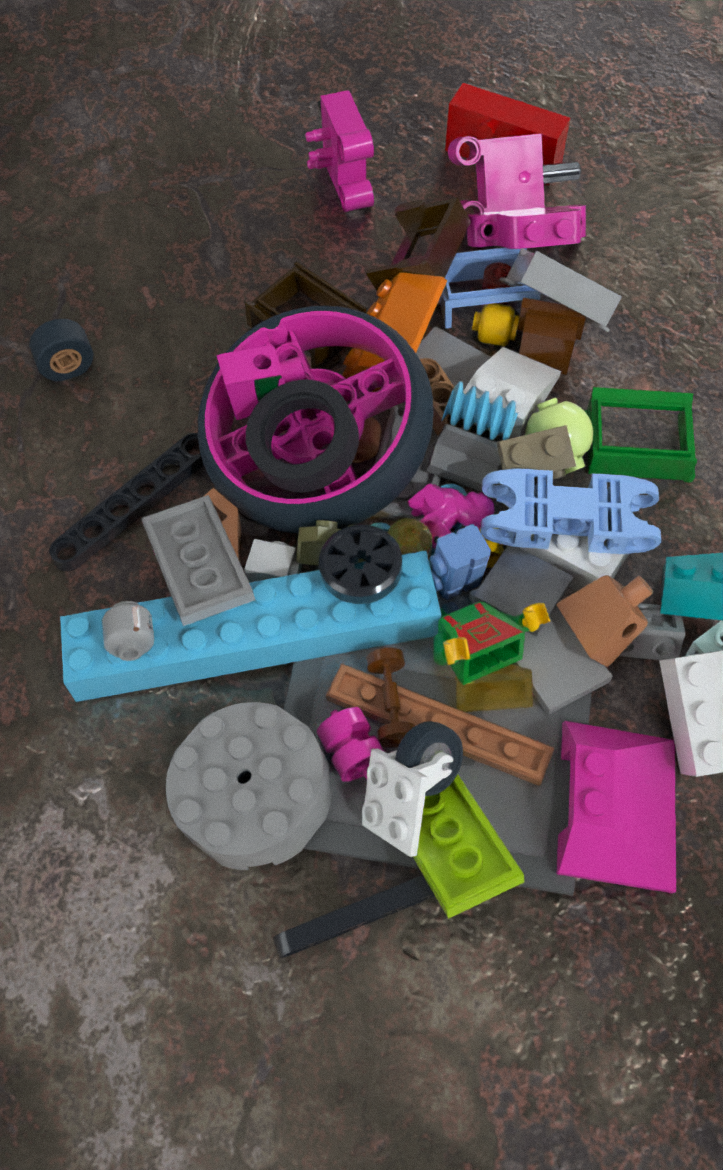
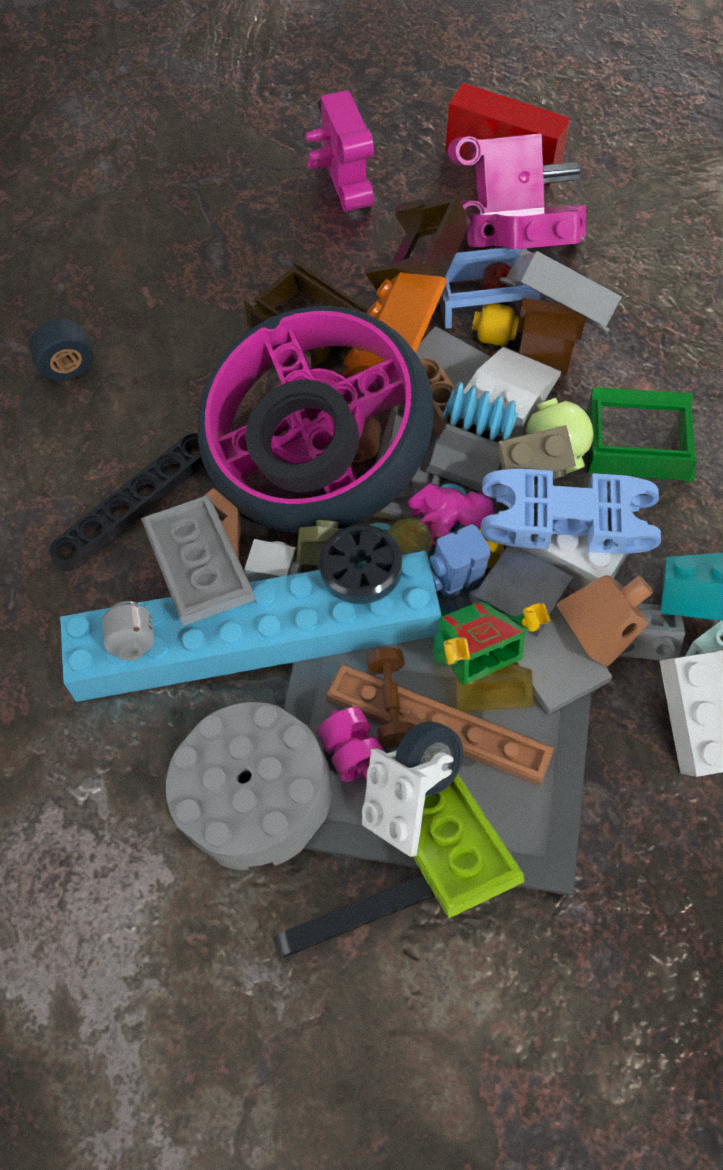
(253, 374): dark pink torso -> none
(619, 808): dark pink slope -> none

